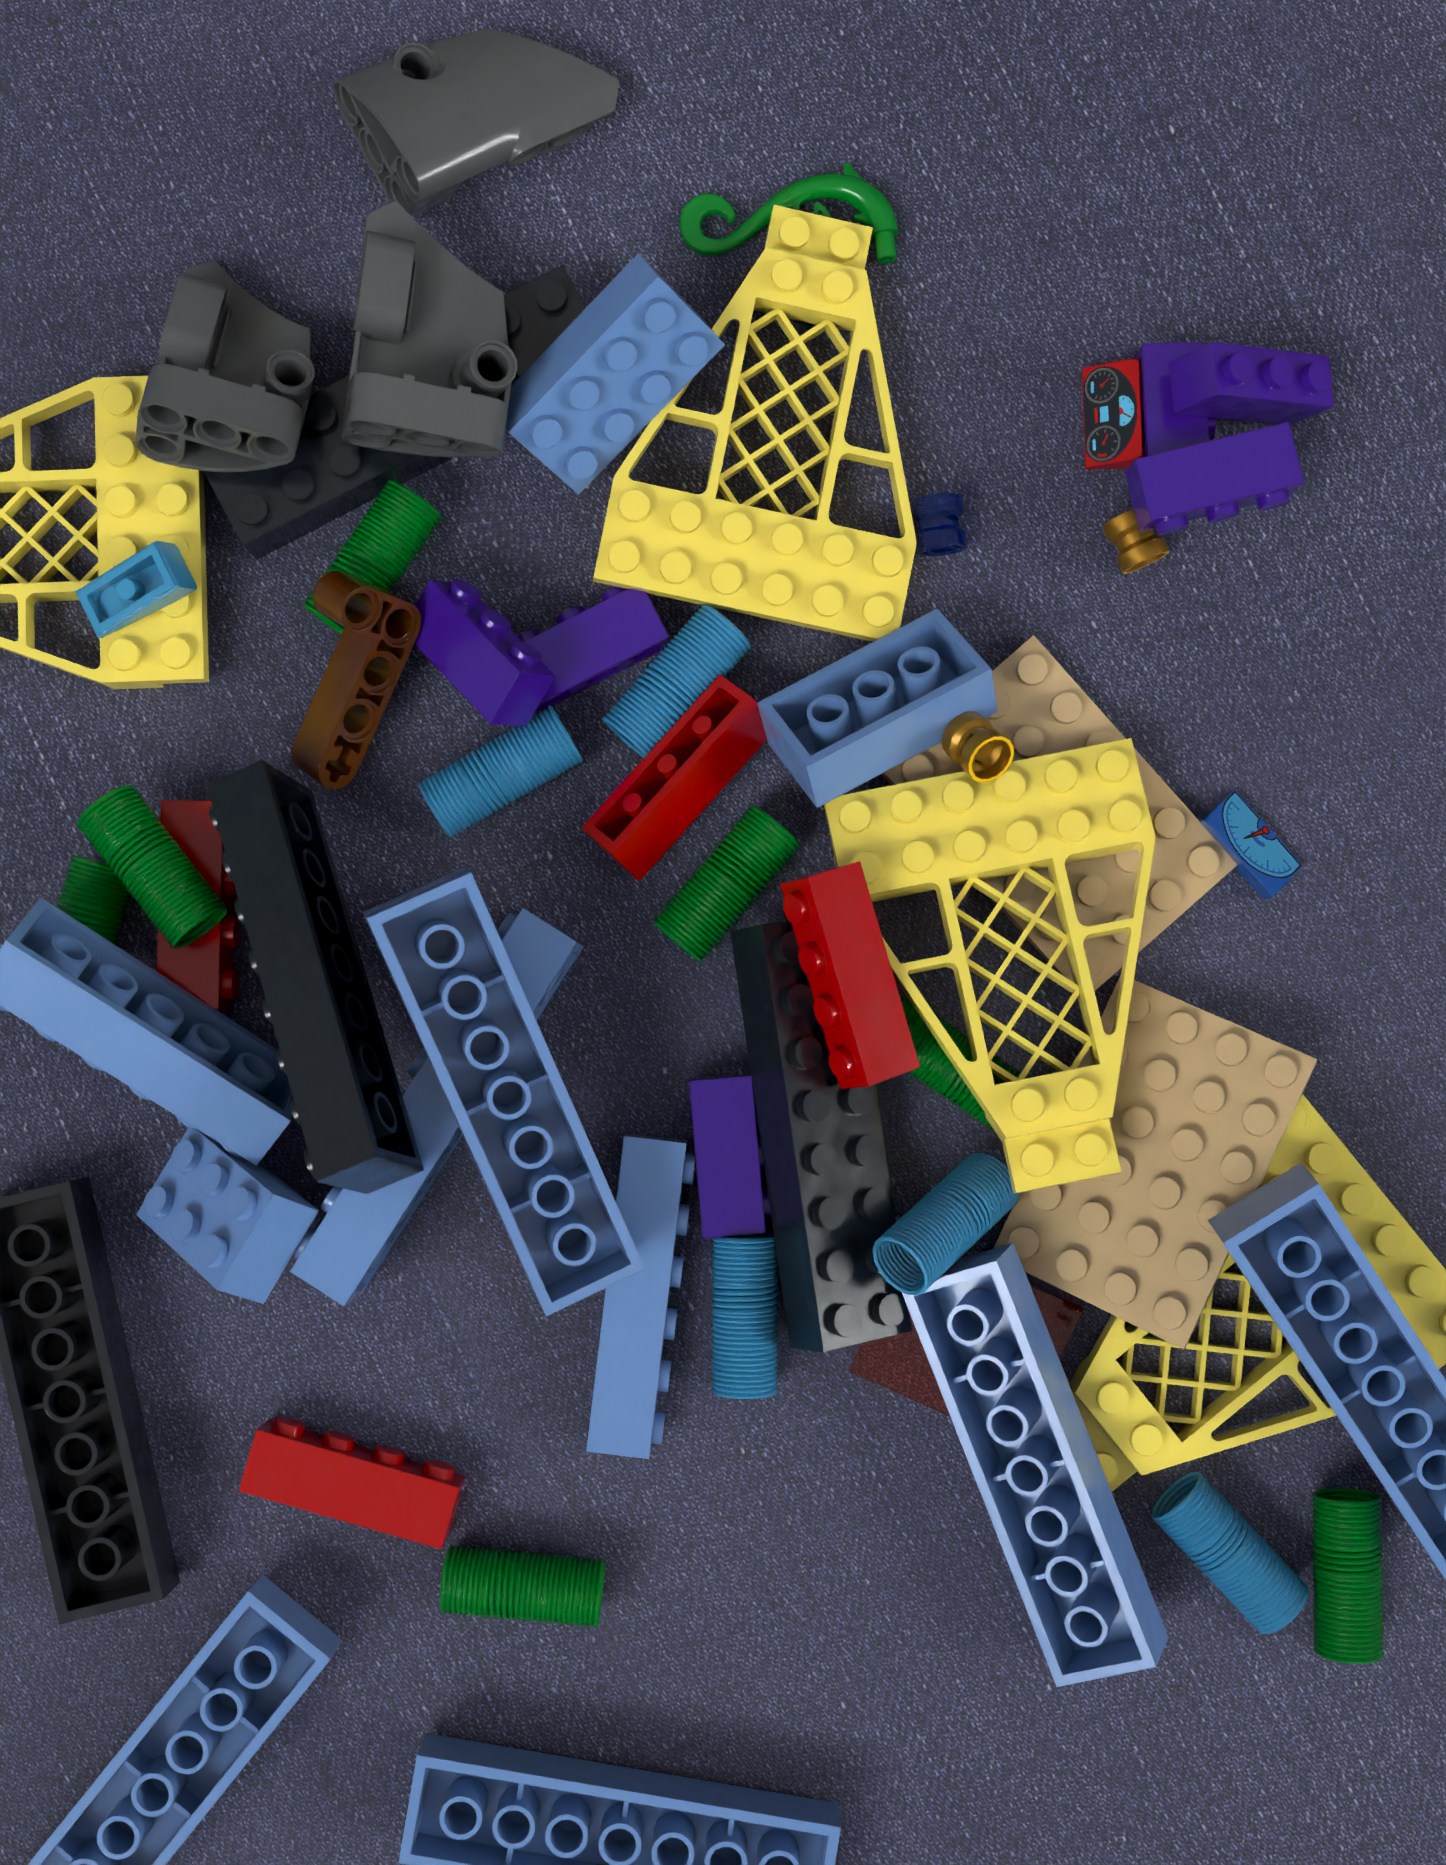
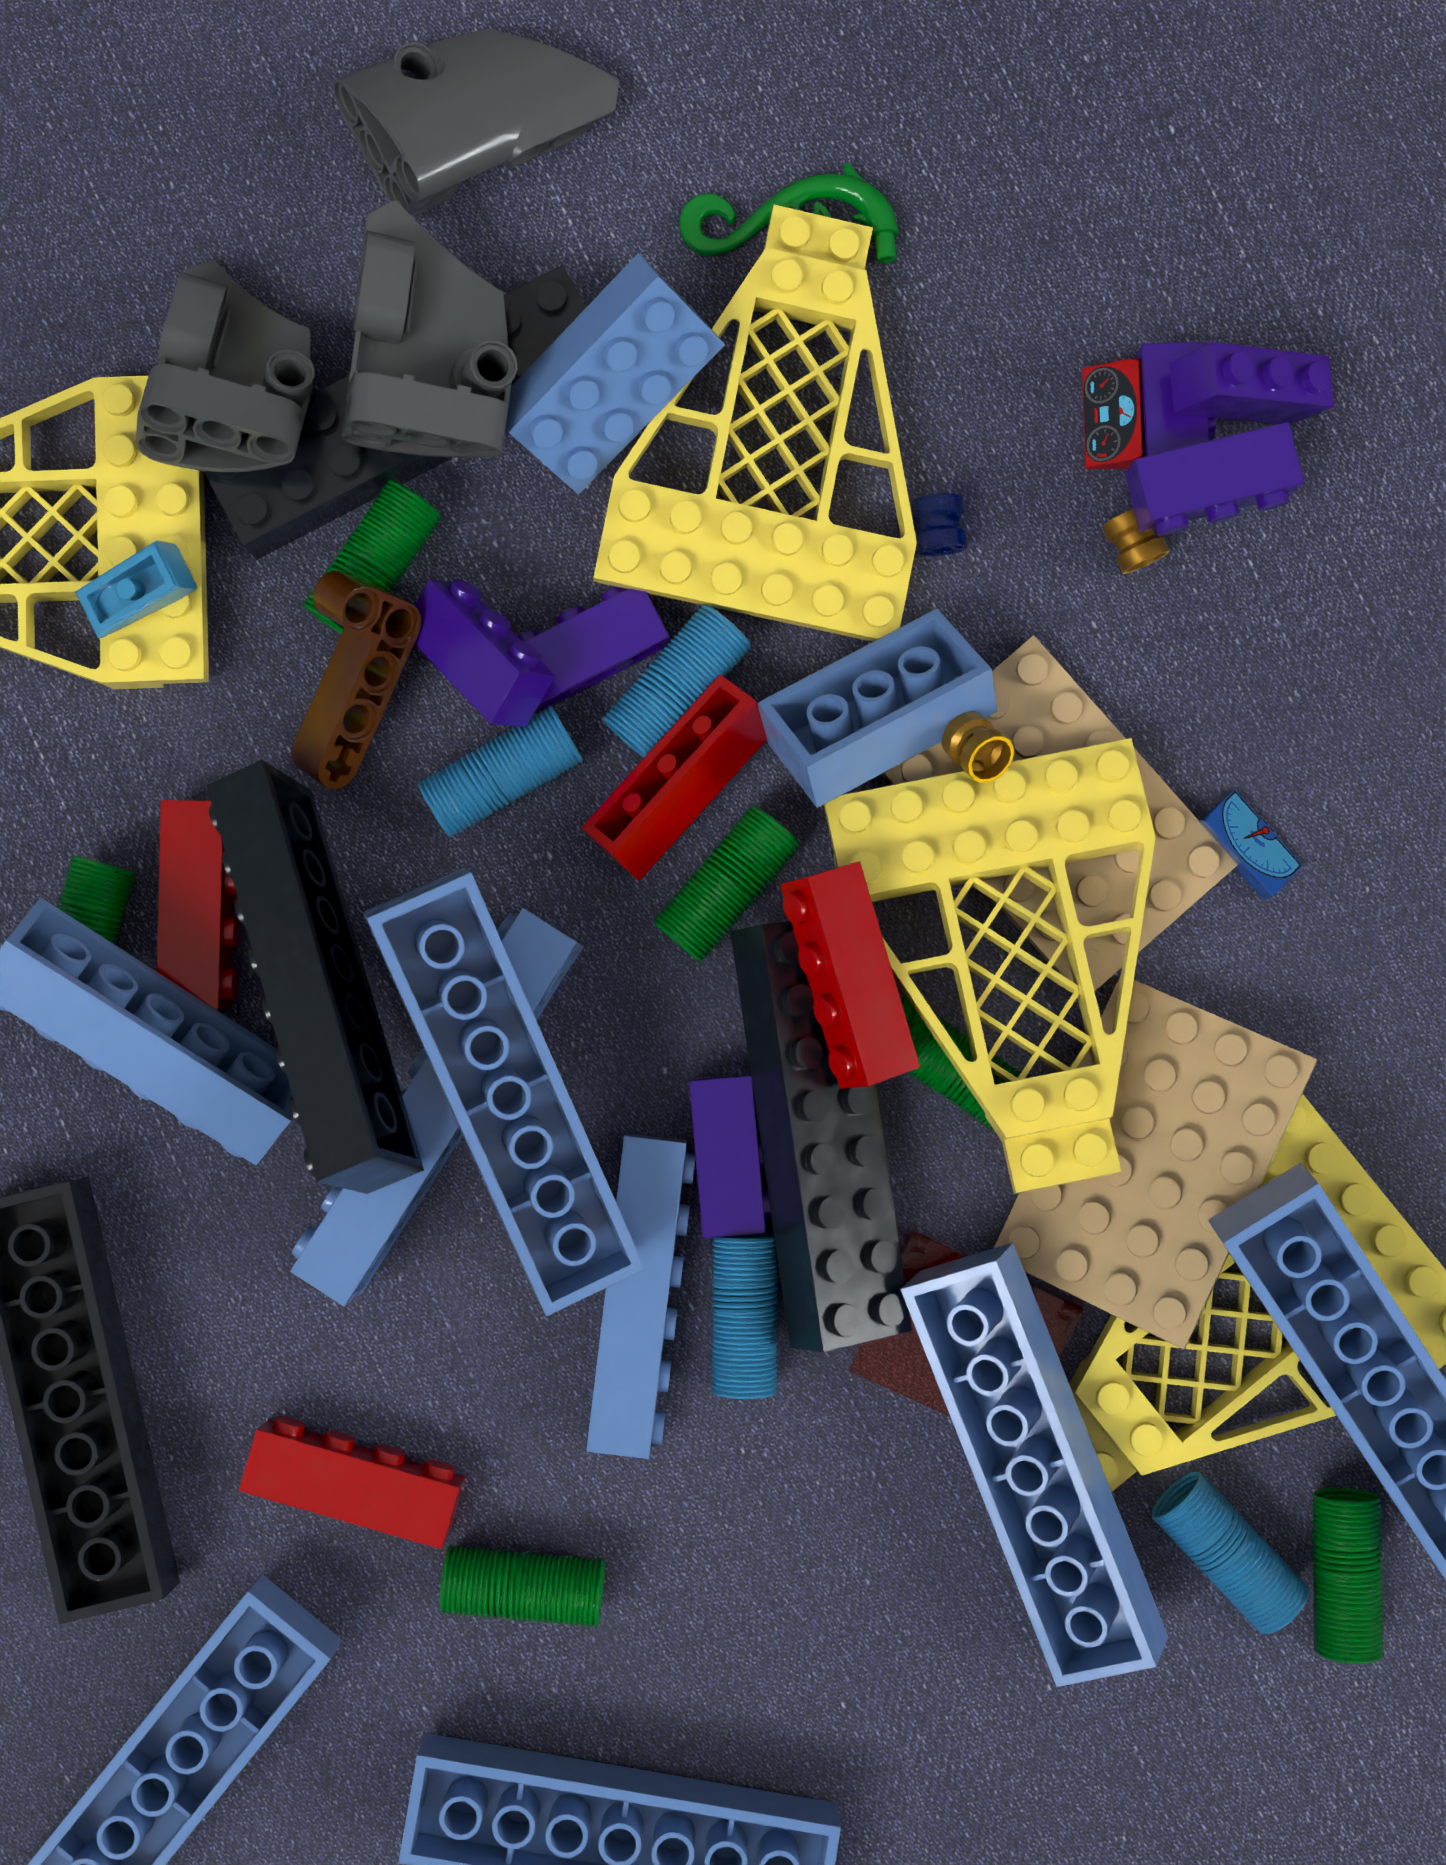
(159, 879): green piece -> none
(226, 1216): medium blue brick -> none
(944, 1224): dark azure piece -> none

